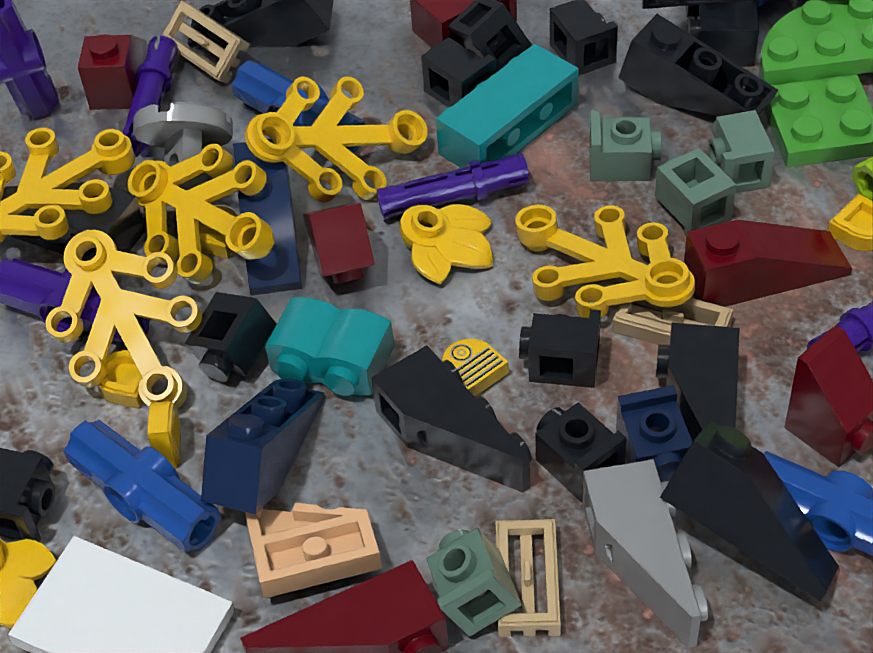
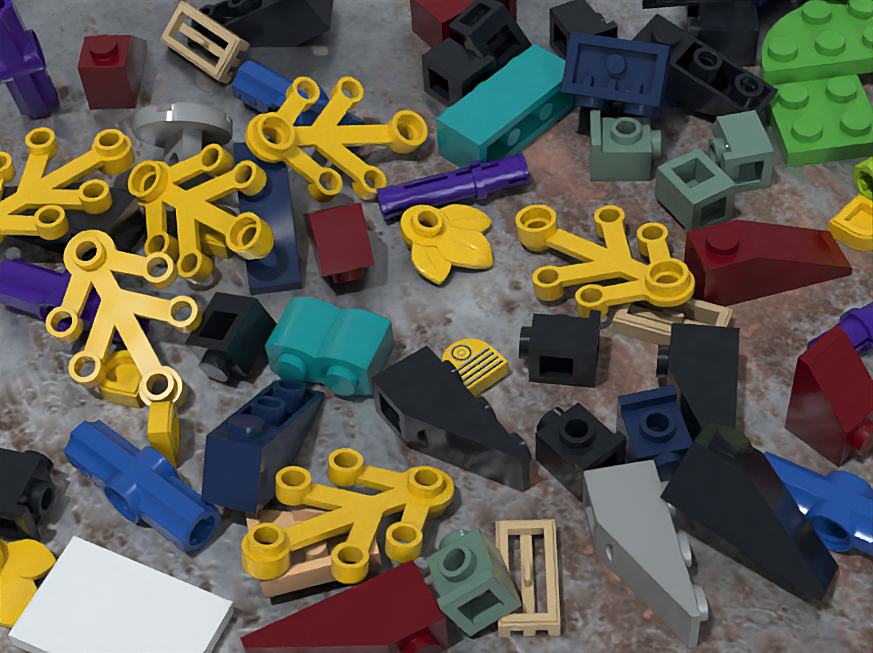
(152, 85): dark purple pin -> none
(419, 492): none -> yellow plant
(617, 71): none -> dark blue bracket

